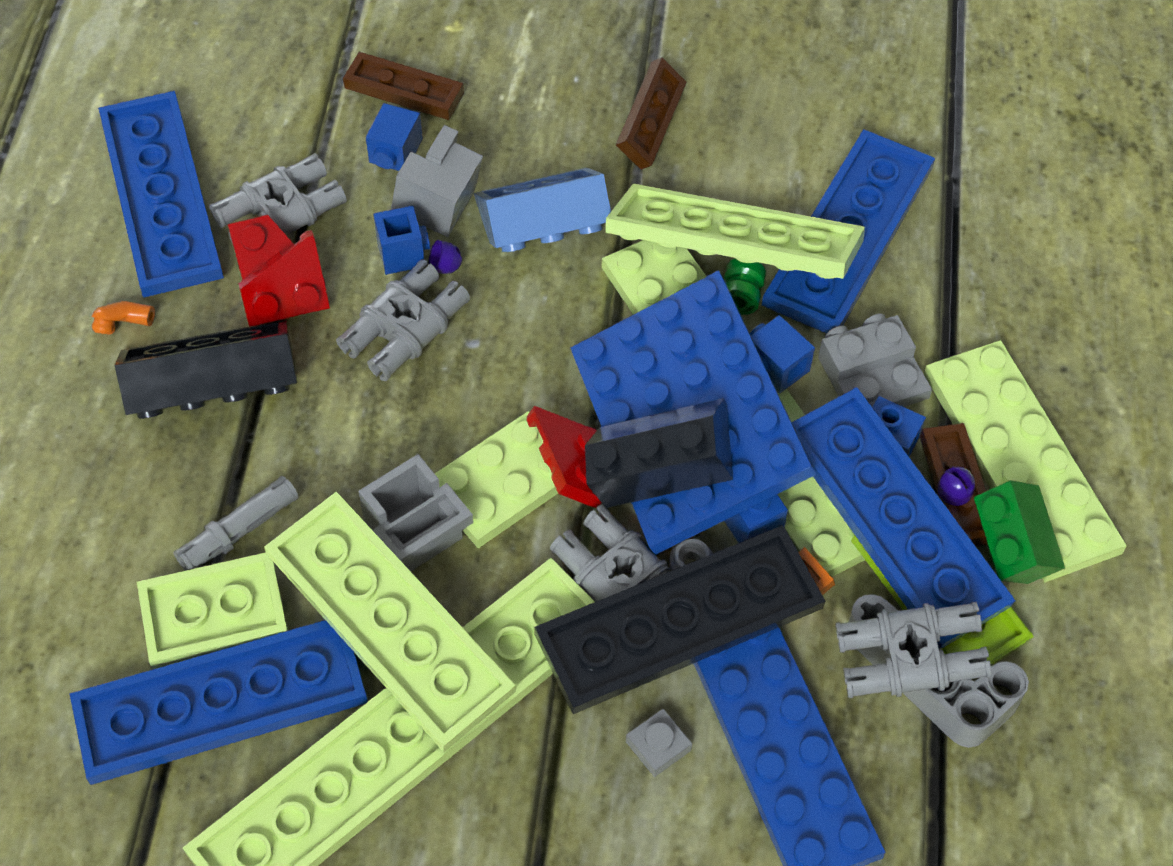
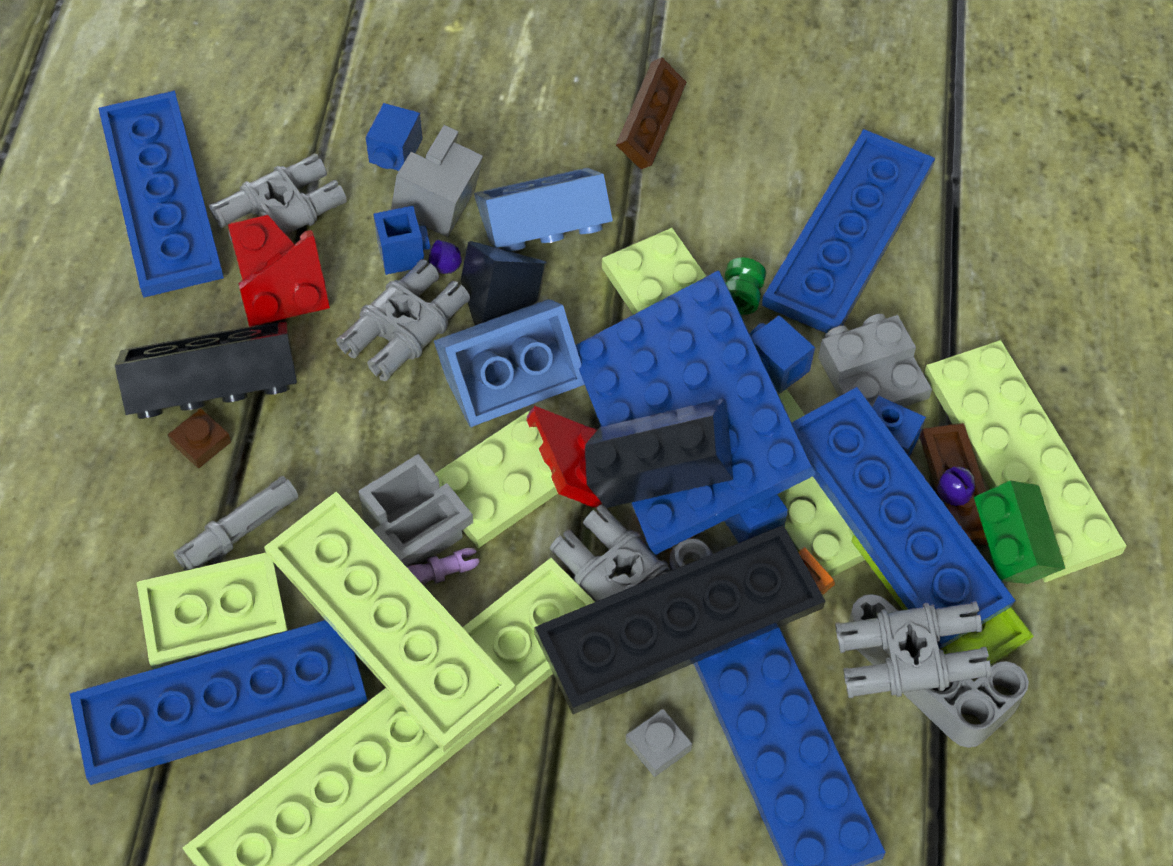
(123, 311): orange arm -> none
(199, 438): none -> reddish brown plate
(403, 85): reddish brown plate -> none
(438, 568): none -> lavender piece
(500, 281): none -> black slope
(510, 361): none -> medium blue slope
(736, 231): yellowish green plate -> none

